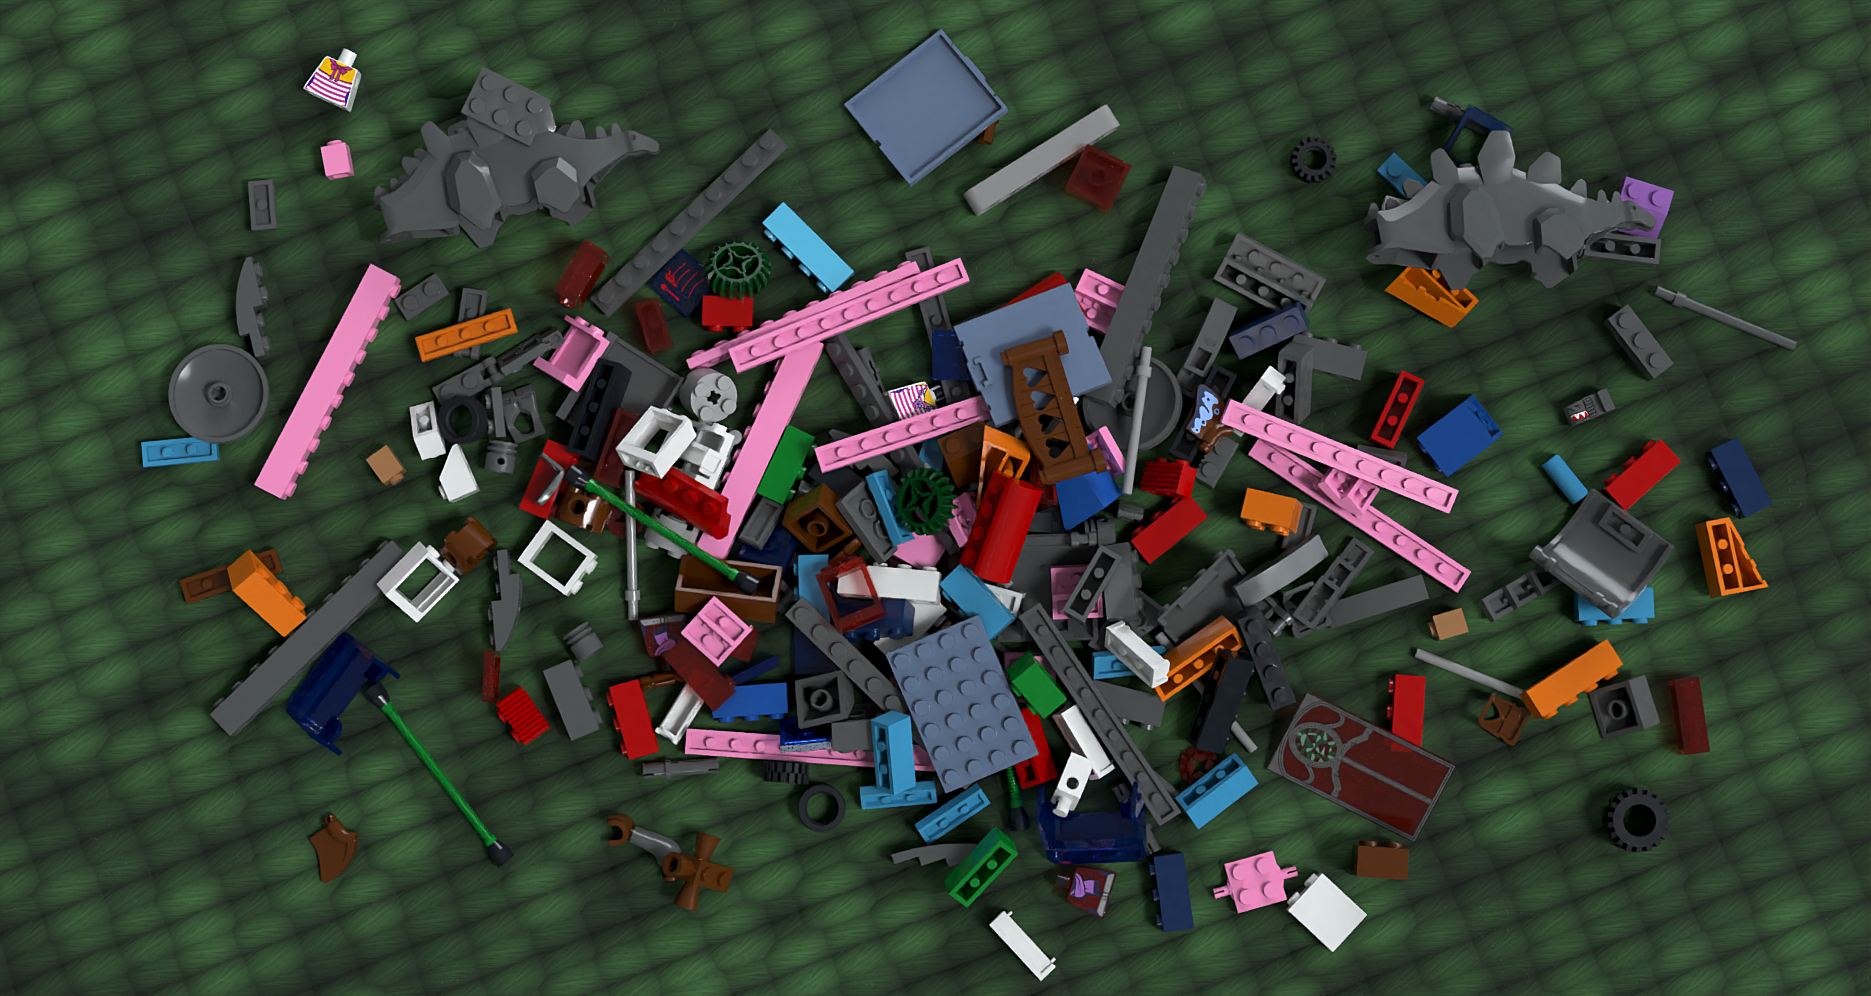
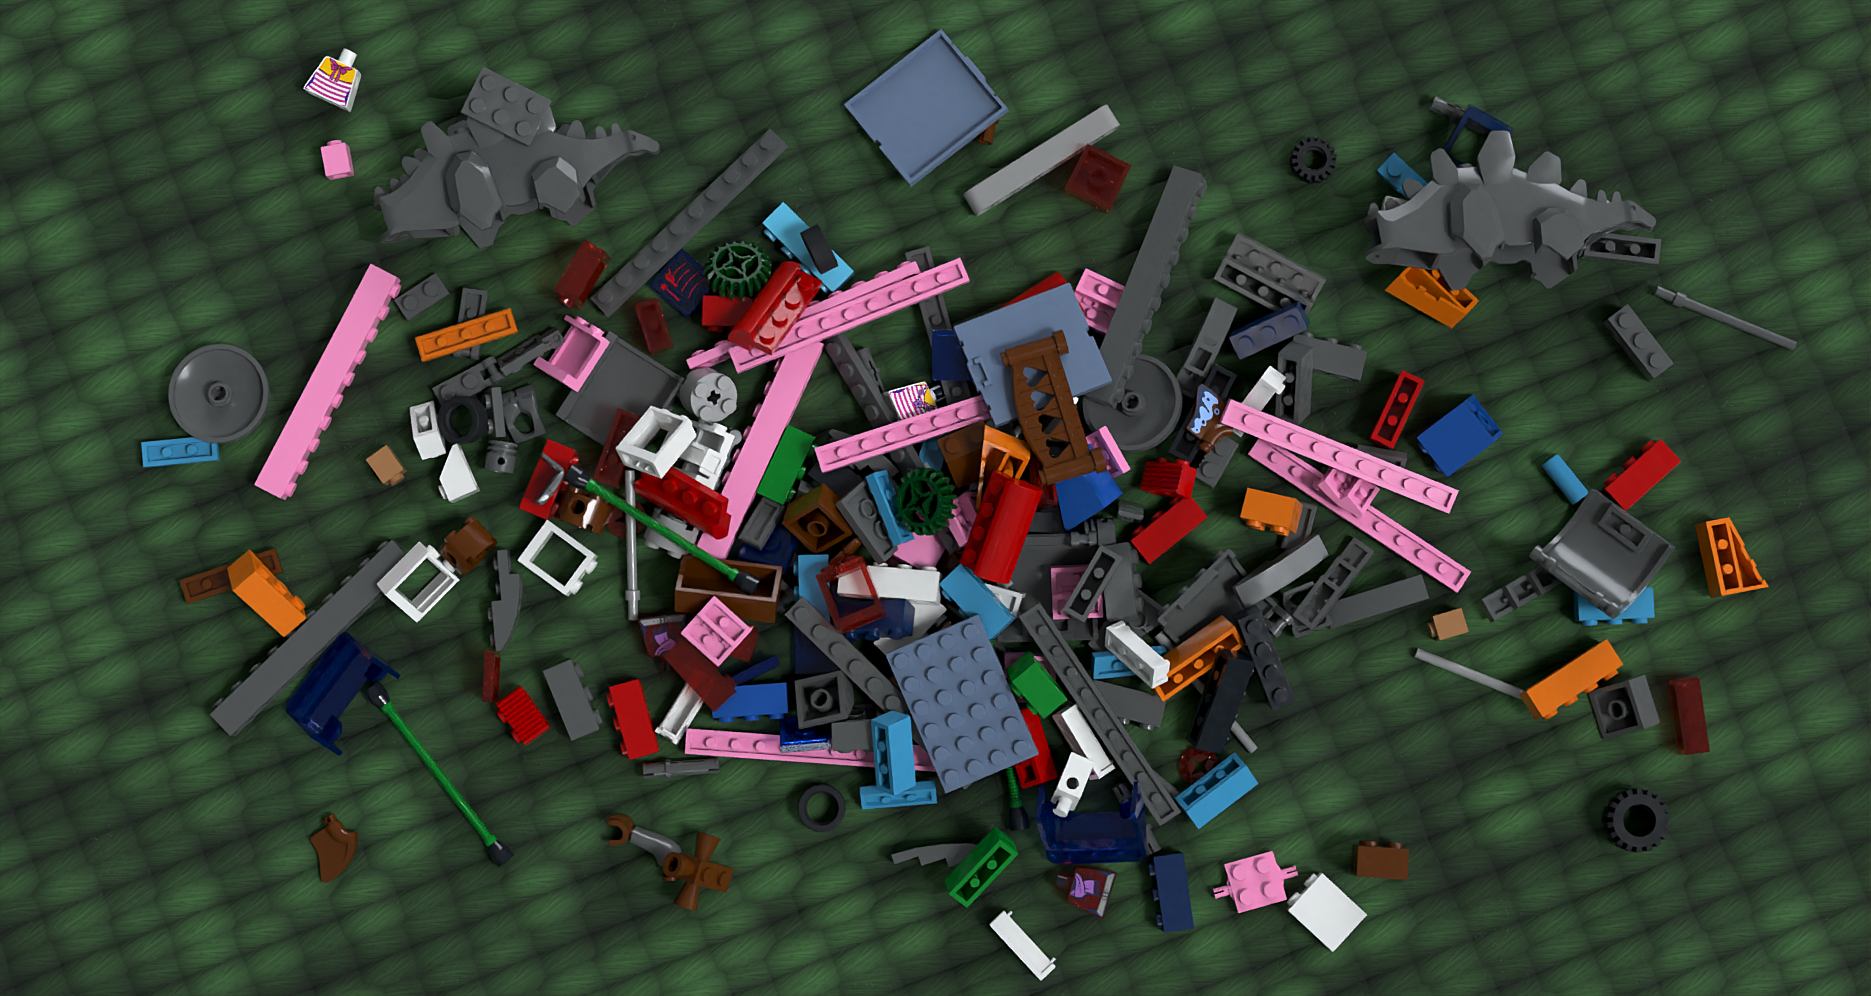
(249, 299): dark grey slope -> none
(262, 205): dark grey plate -> none
(583, 642): dark grey piece -> none
(598, 410): black brick -> none
(660, 680): reddish brown axle -> none
(775, 309): none -> red brick
(786, 772): black tyre -> none
(819, 249): none -> black tyre
(952, 813): dark azure plate -> none
(1143, 373): light grey bar -> none
(1361, 766): piece -> none
(1406, 707): red brick -> none
(1509, 723): reddish brown piece -> none
(1589, 407): dark grey leg -> none
(1650, 198): medium lavender slope -> none
(1738, 478): dark blue brick -> none

